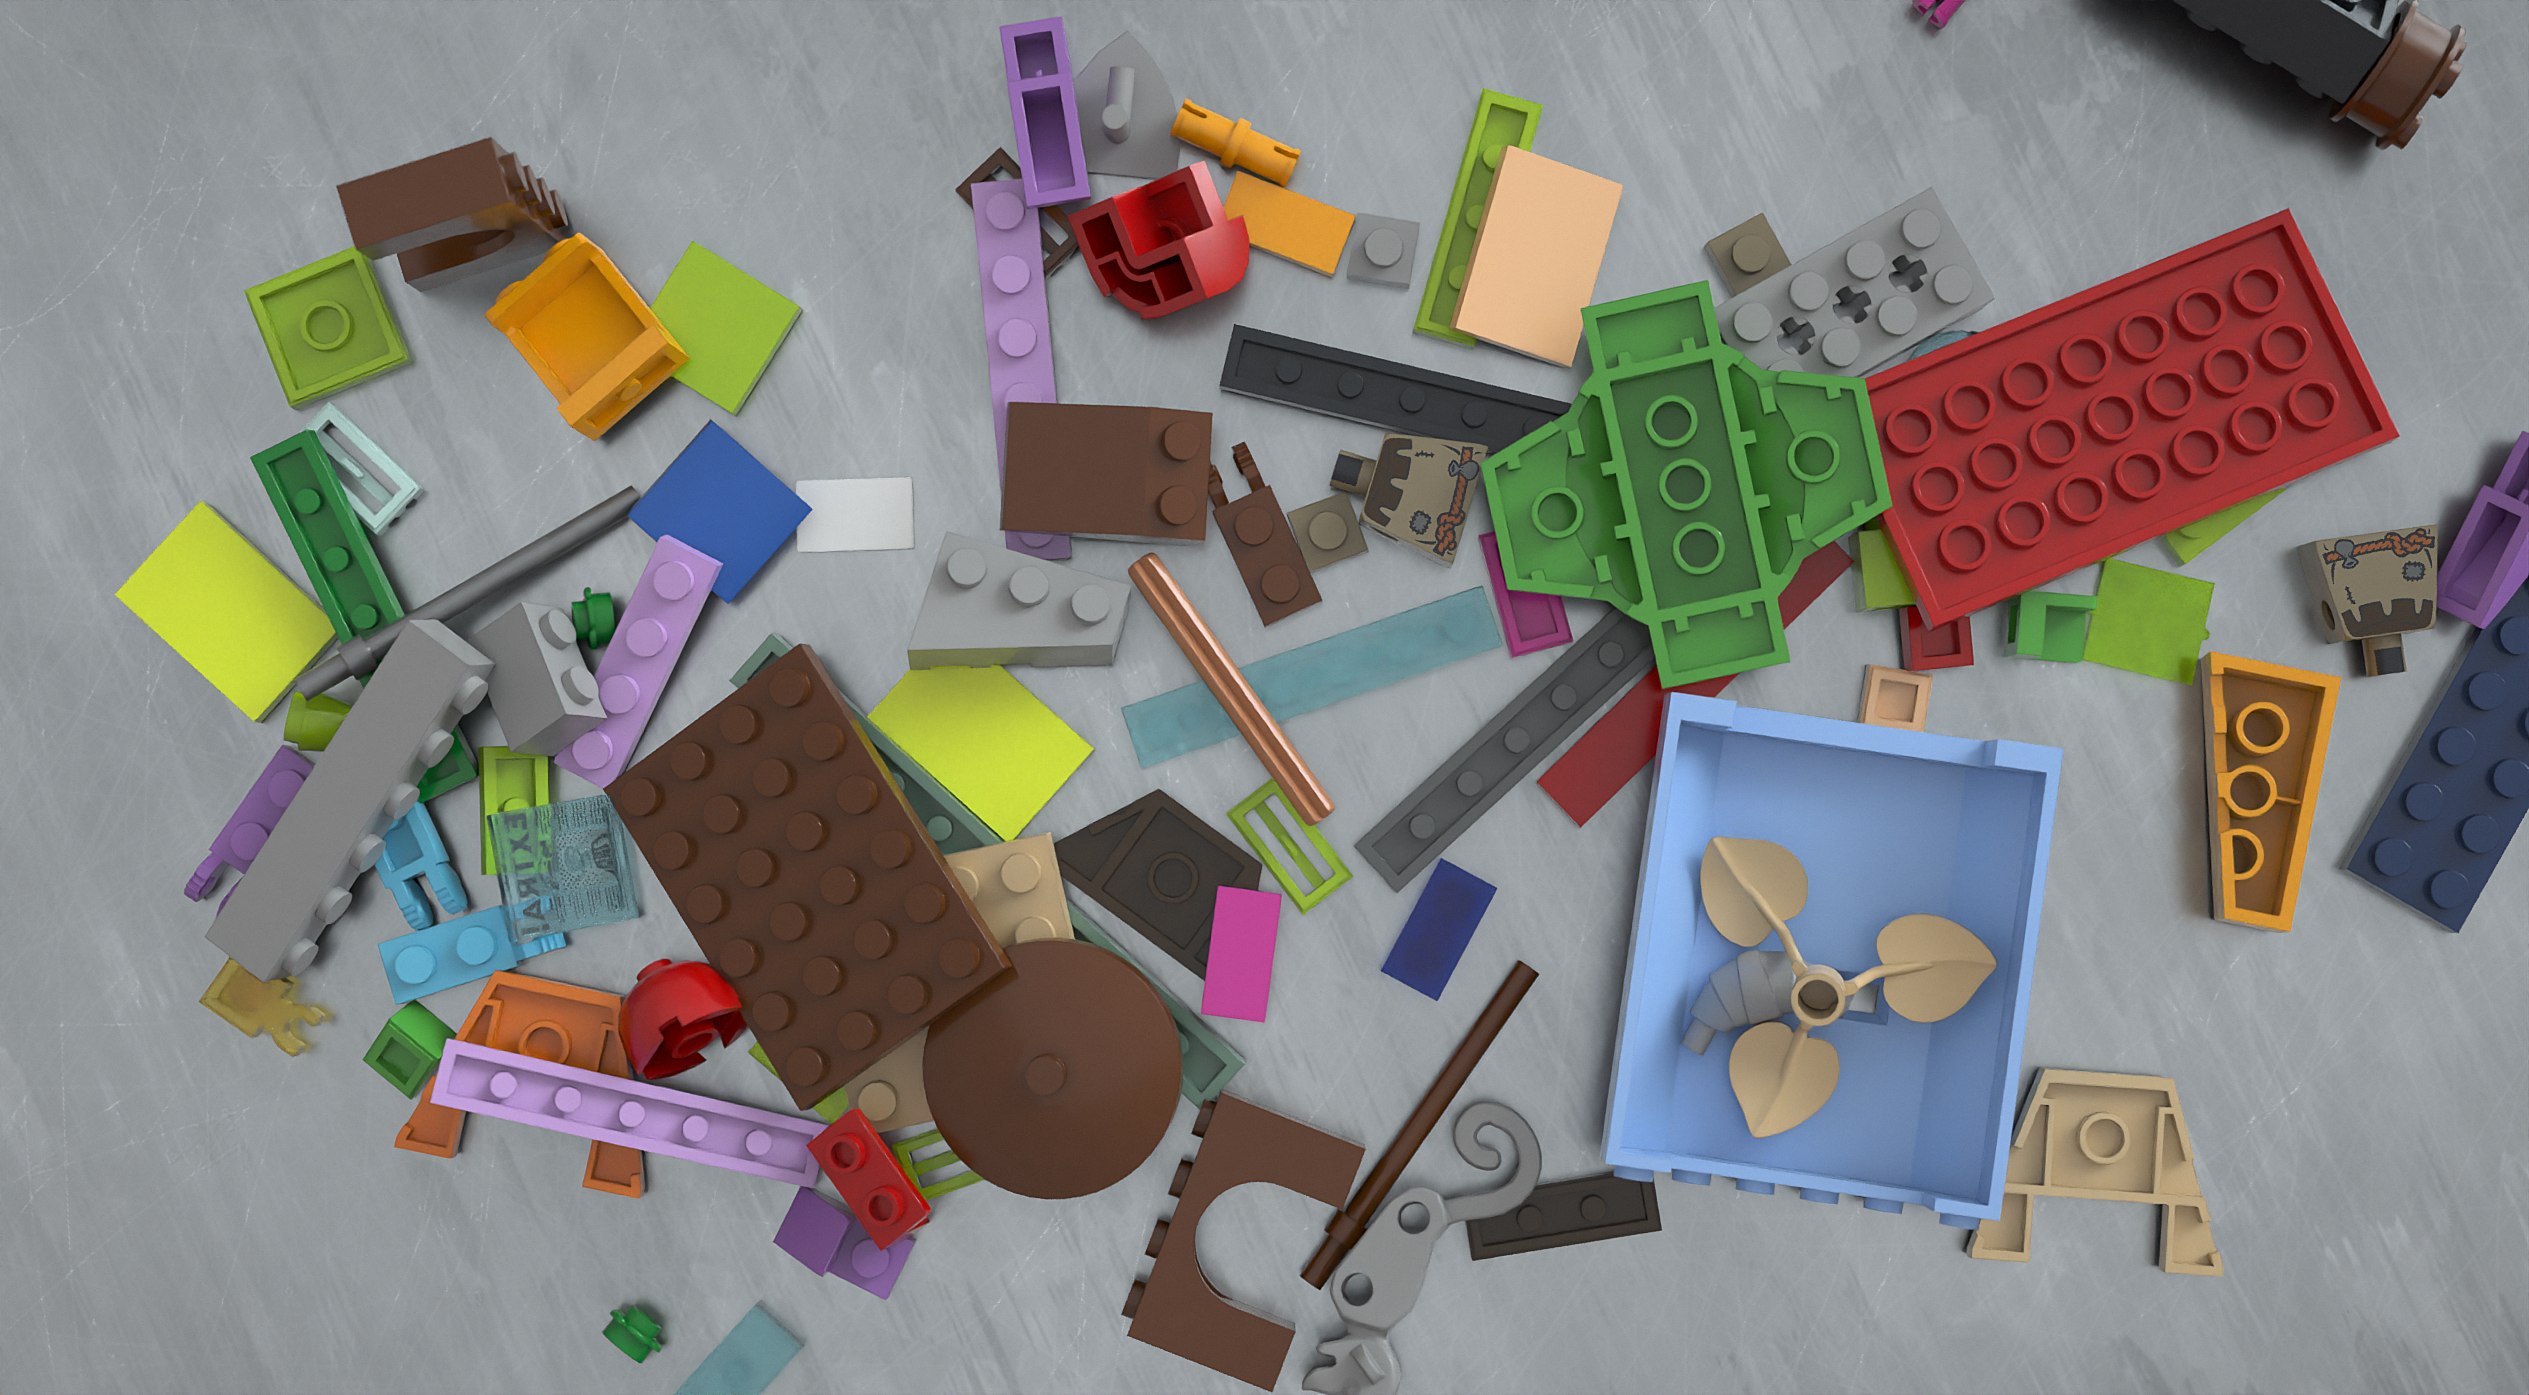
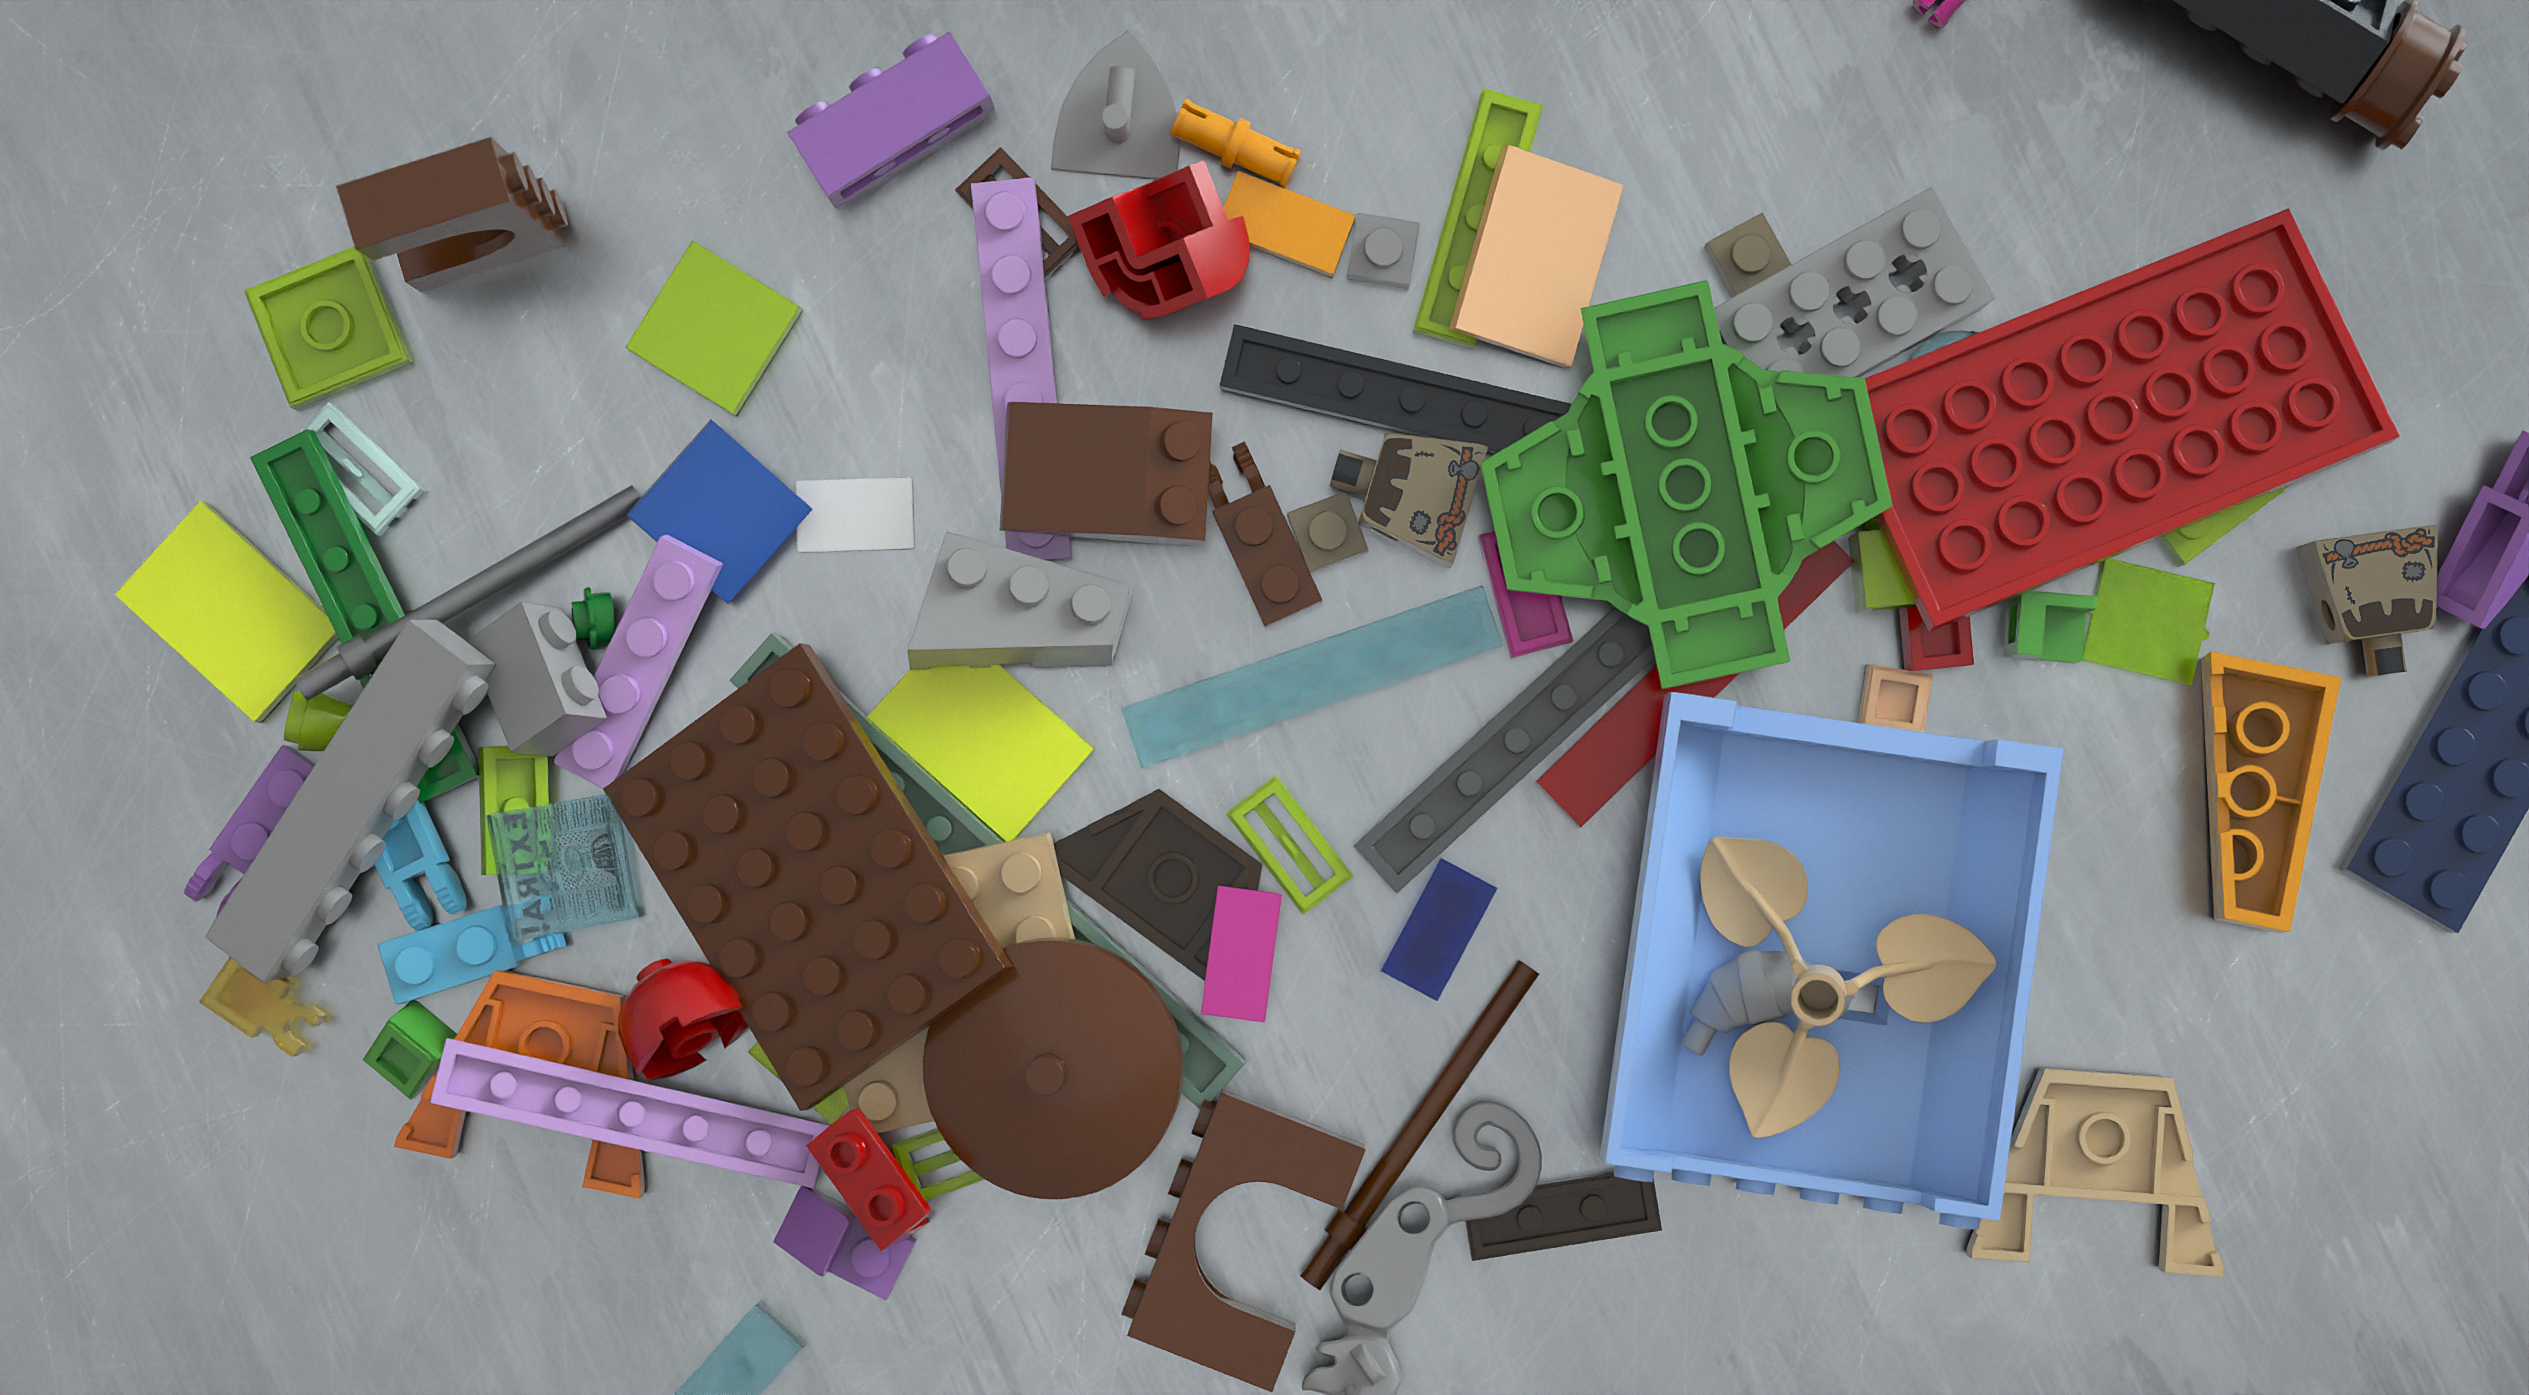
(586, 335): light orange panel -> none
(633, 1333): green plate -> none
(890, 117): none -> medium lavender brick
(1045, 112): medium lavender slope -> none
(1231, 689): nougat axle -> none

